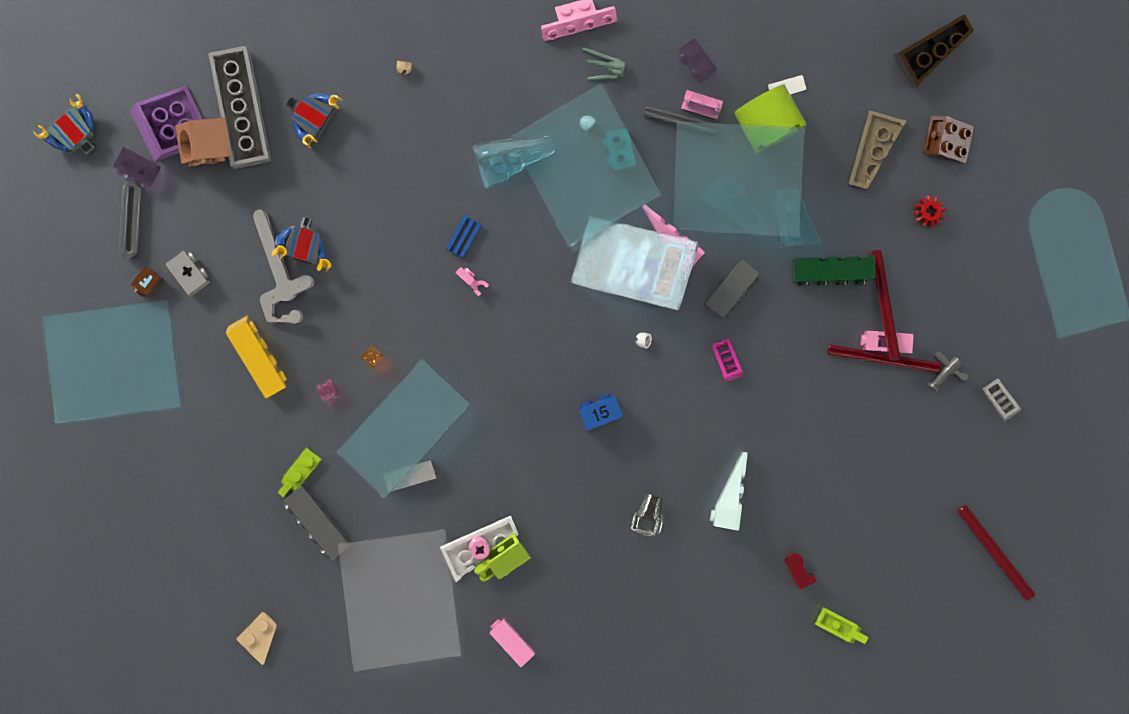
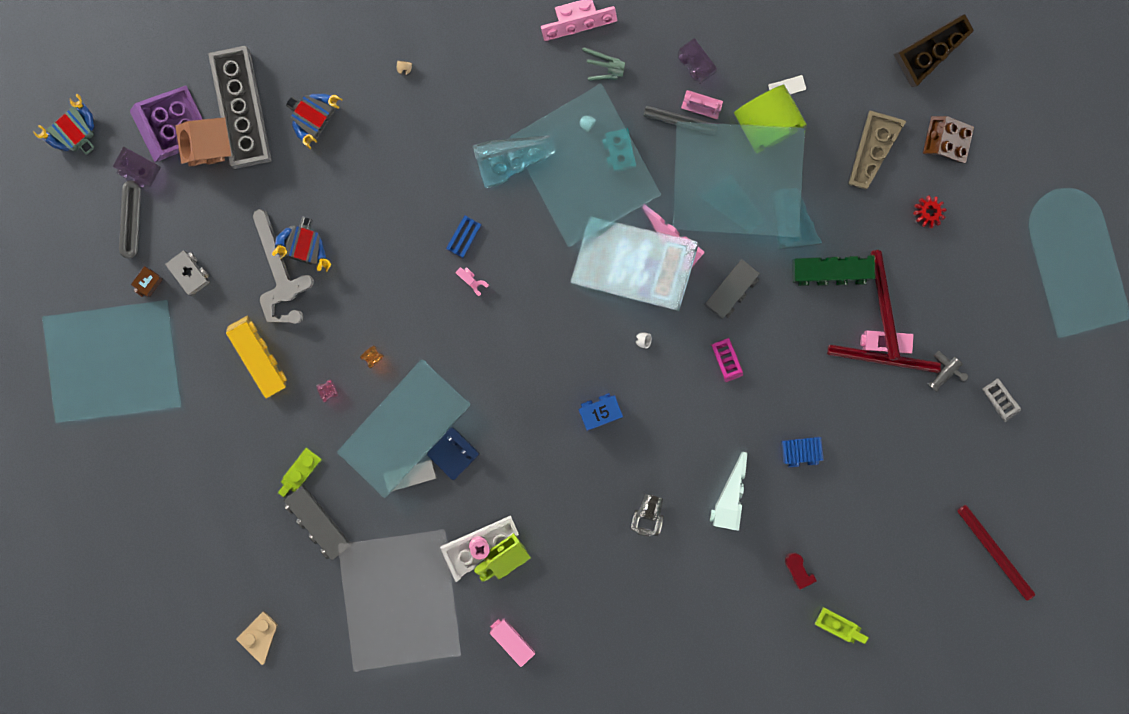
(453, 453): none -> dark blue bracket
(802, 450): none -> blue brick

